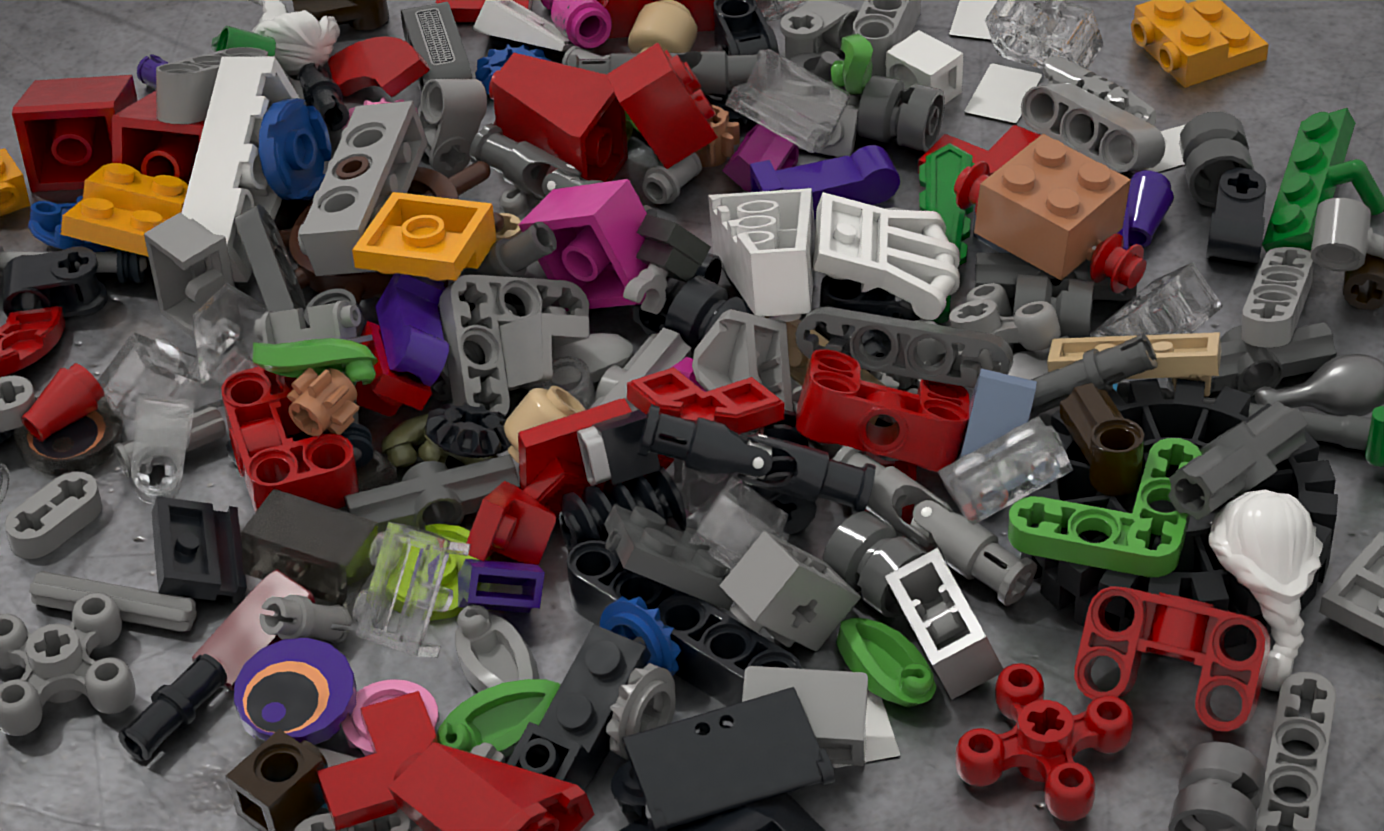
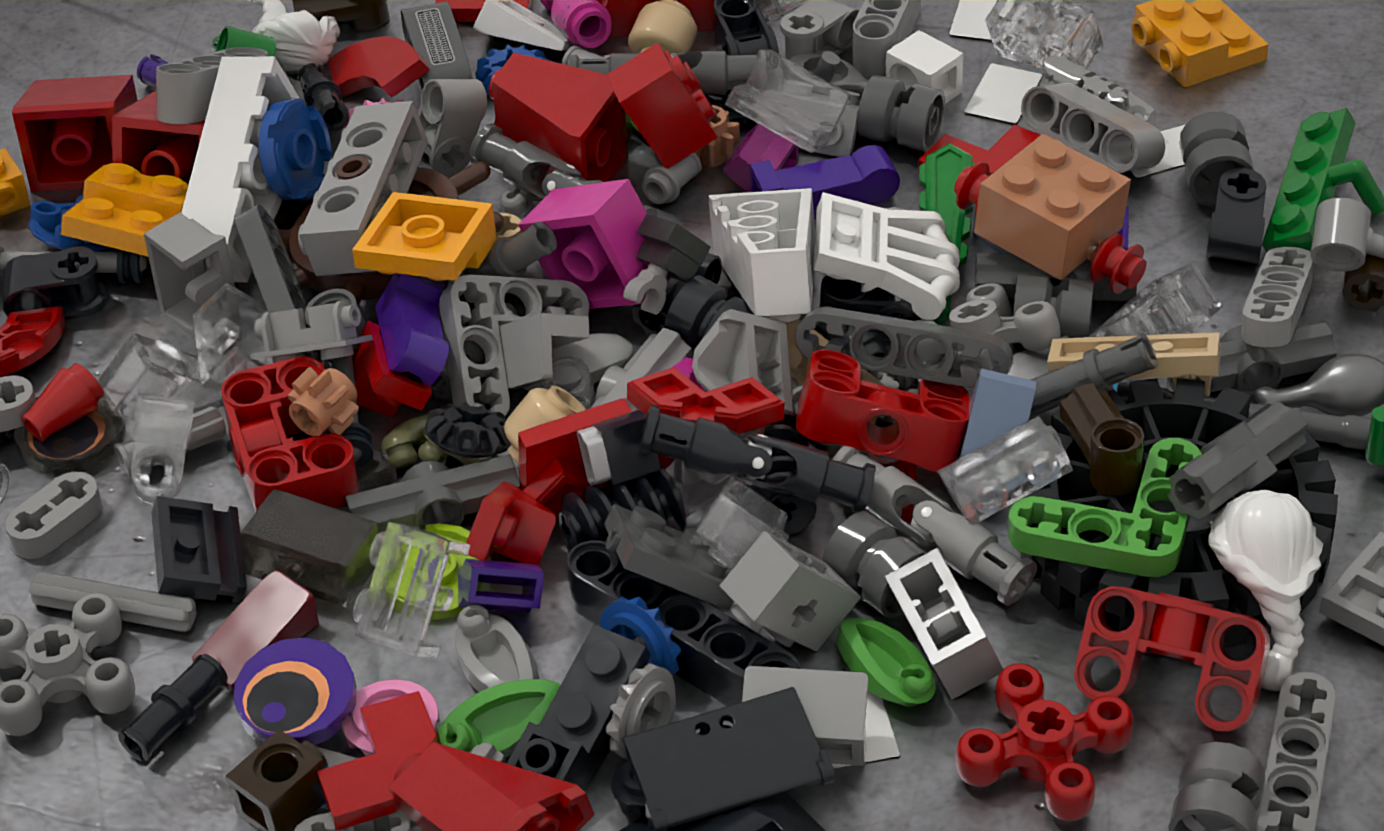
(300, 618): light grey pin -> none
(319, 354): bright green arm -> none
(857, 66): bright green arm -> none
(1147, 203): dark purple cone -> none

